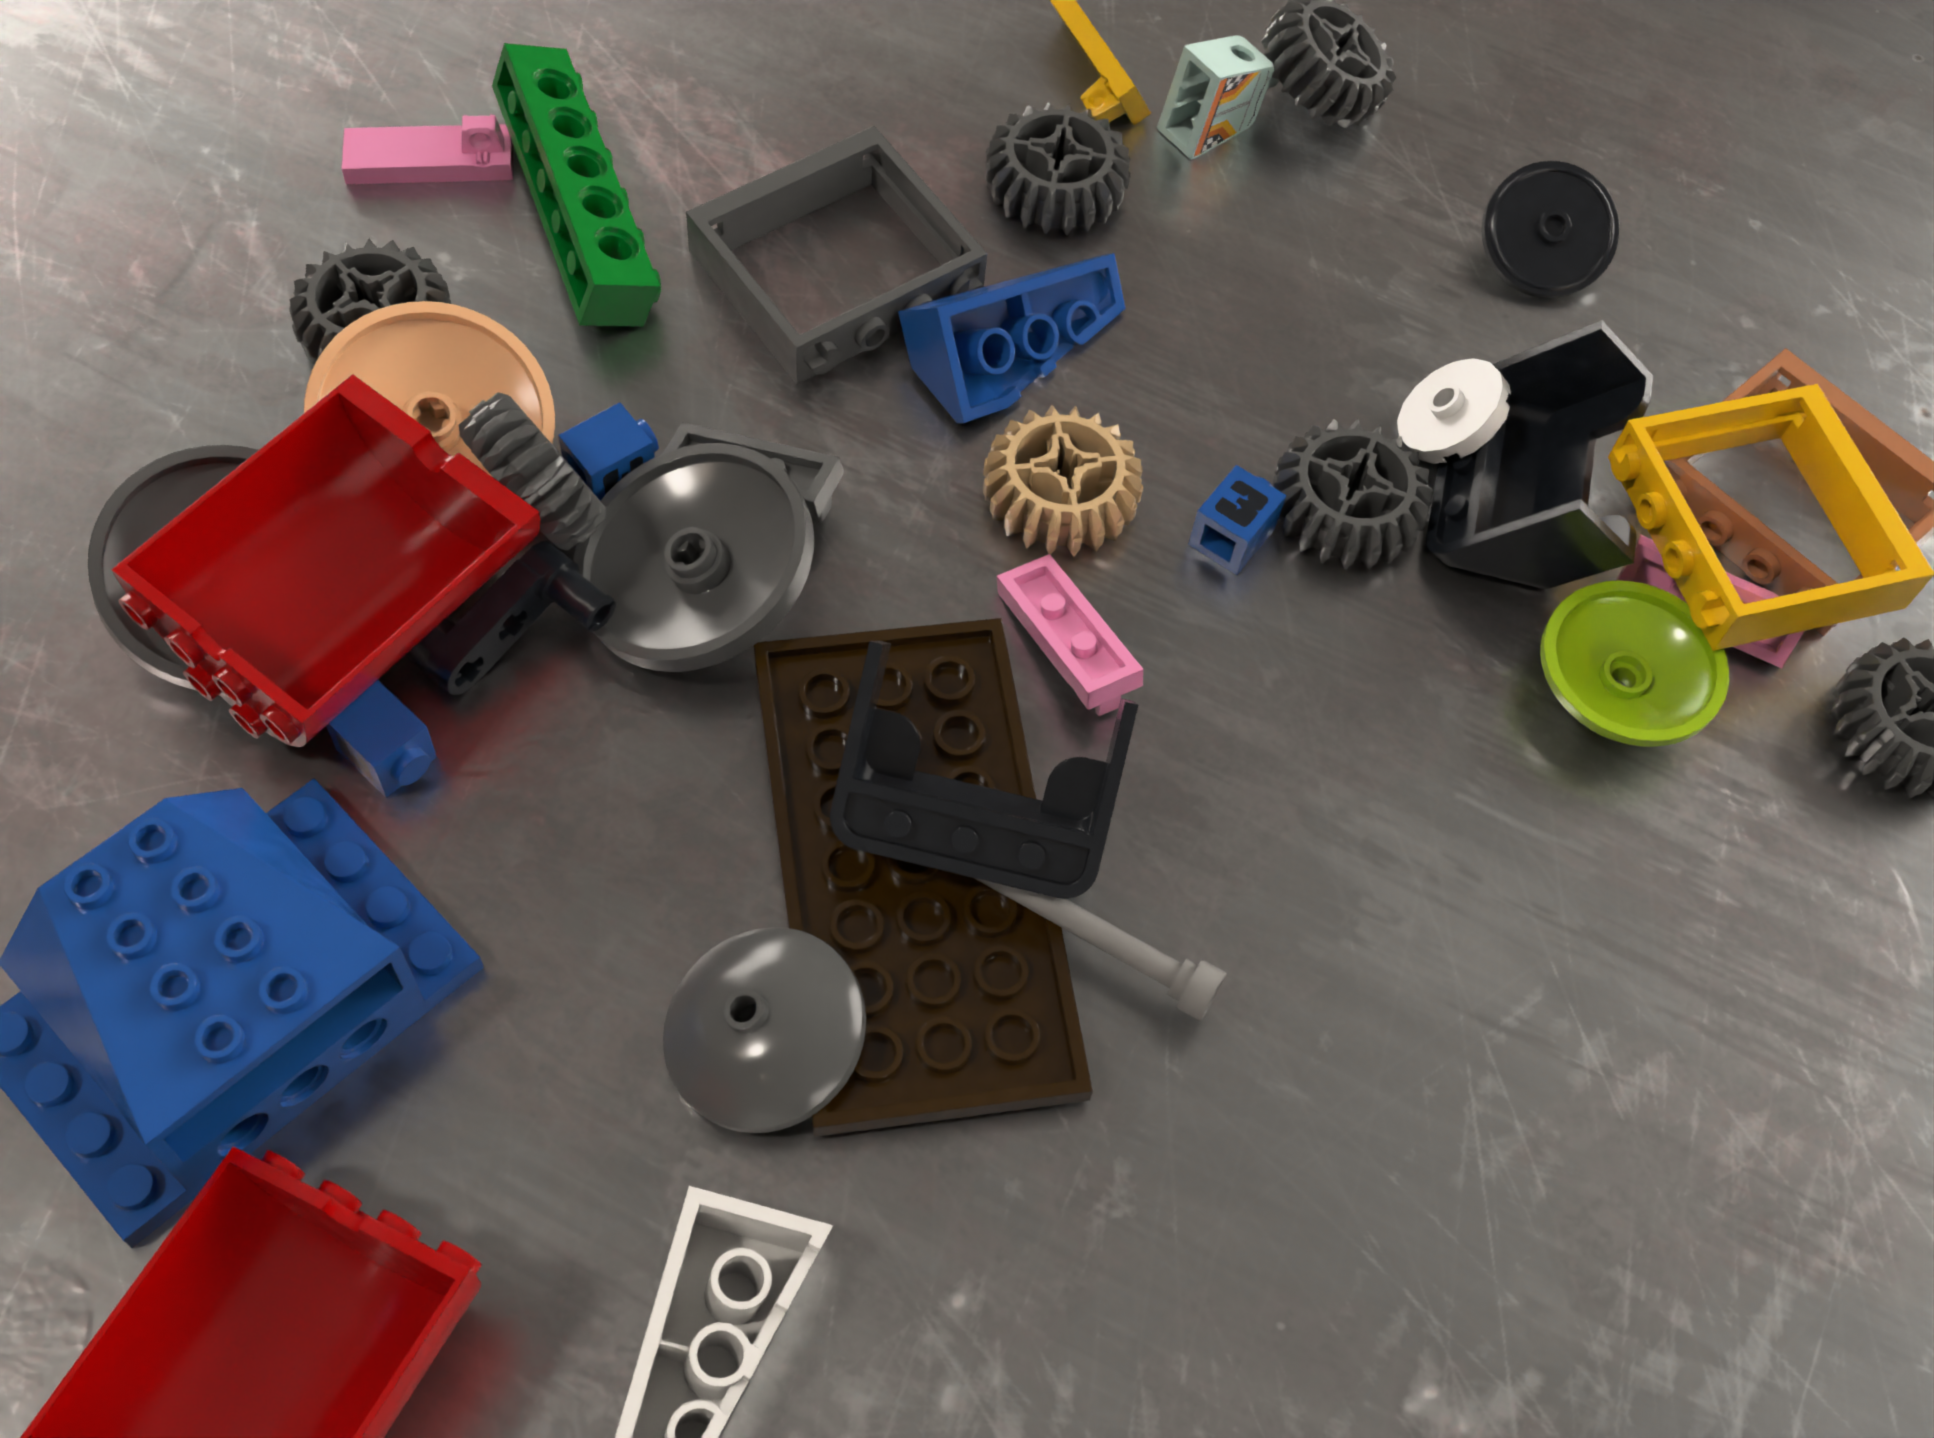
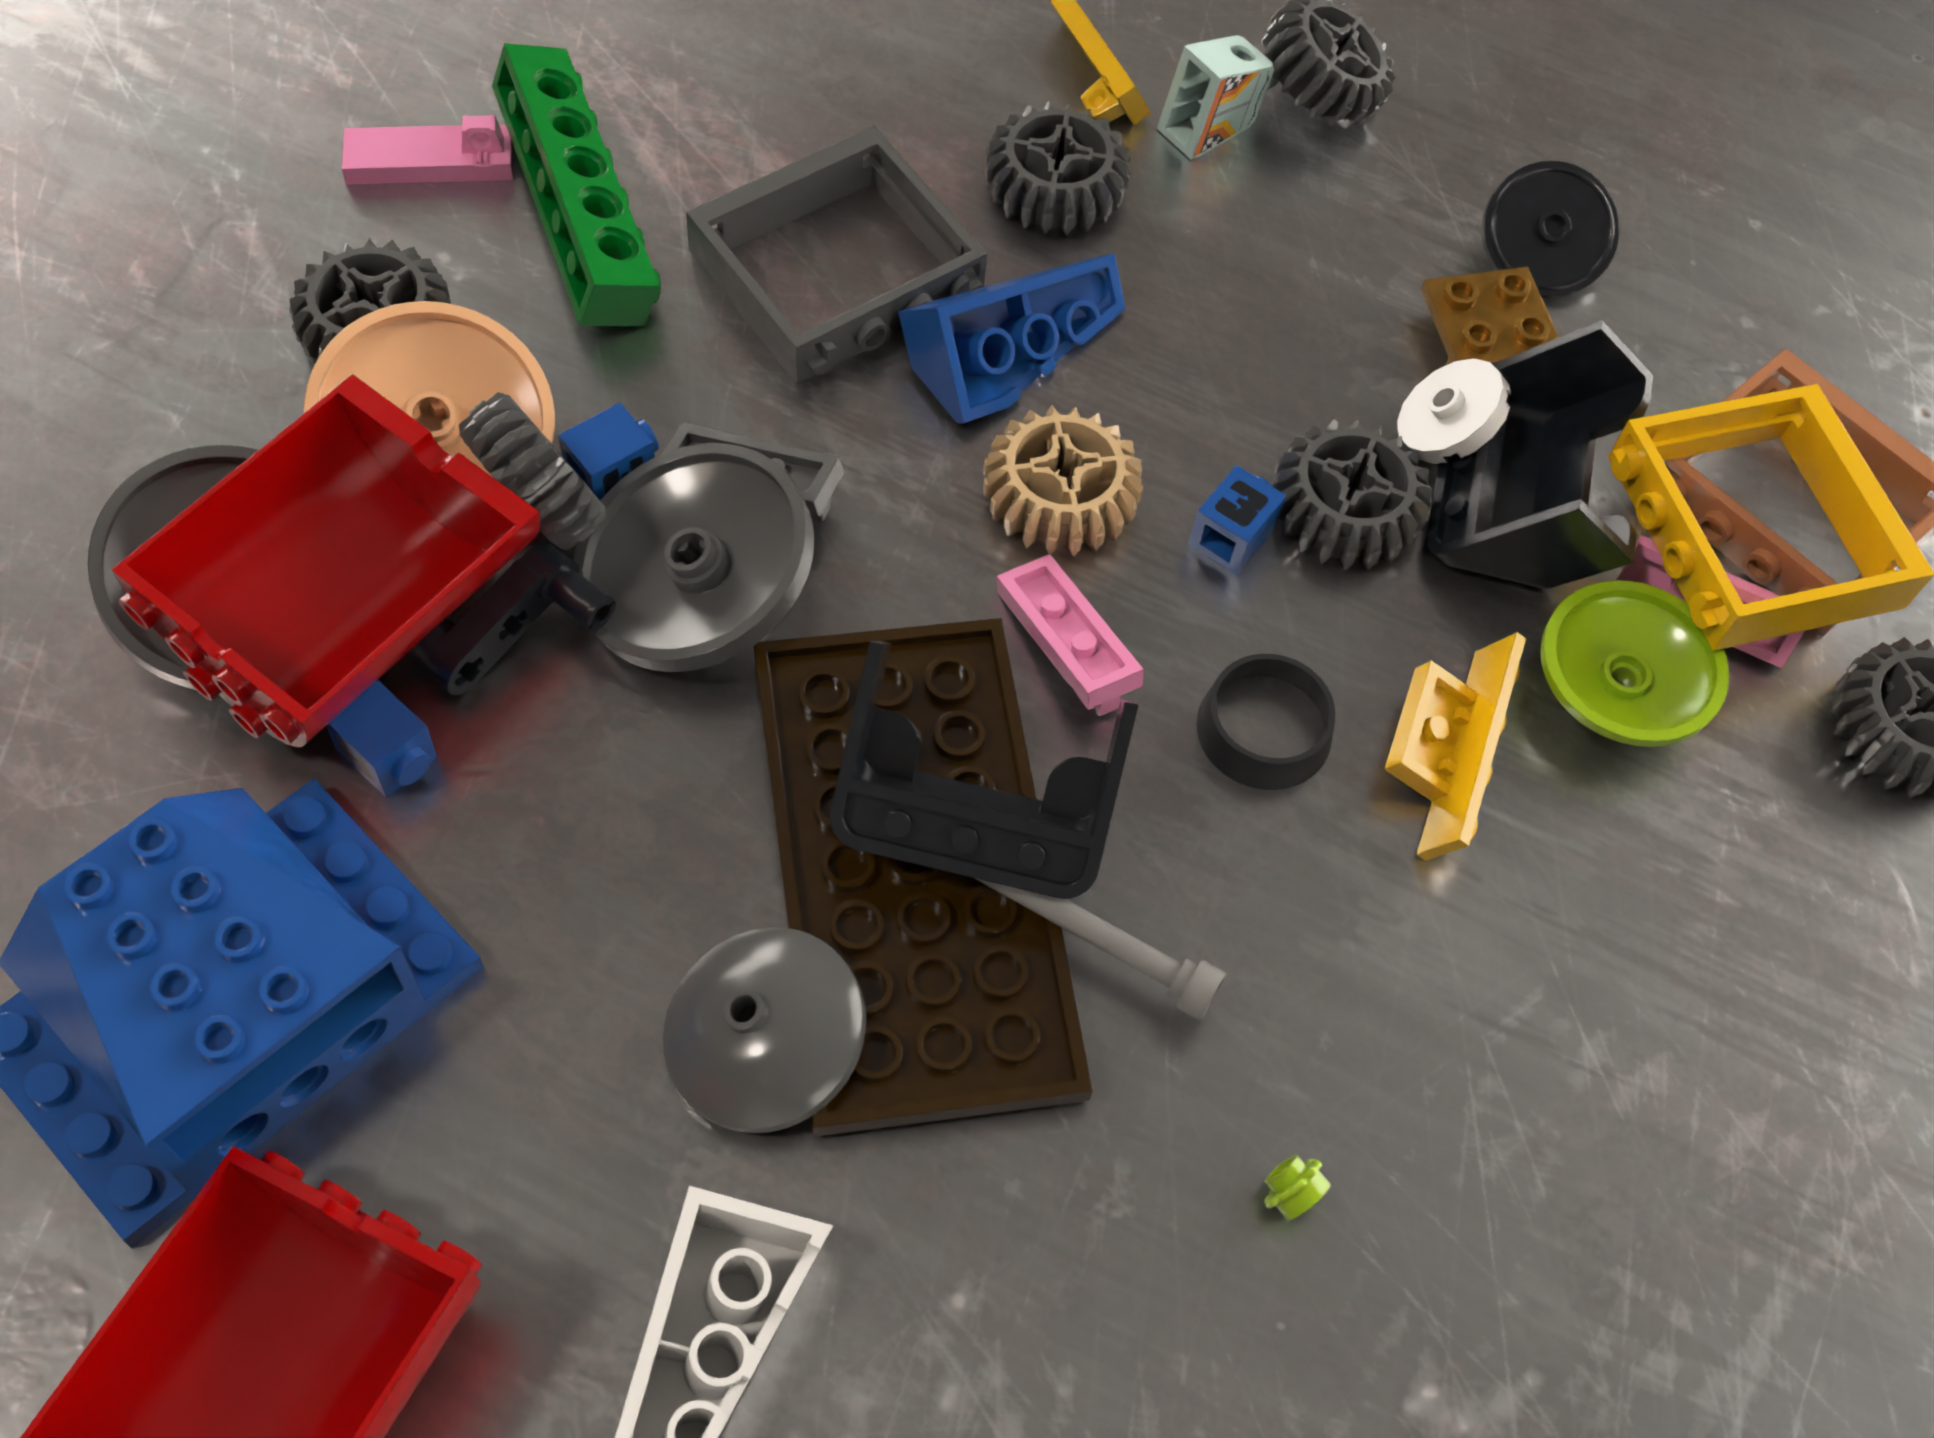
(1251, 768): none -> black tyre
(1295, 1186): none -> lime plate
(1451, 739): none -> yellow bracket
(1488, 314): none -> pearl gold piece

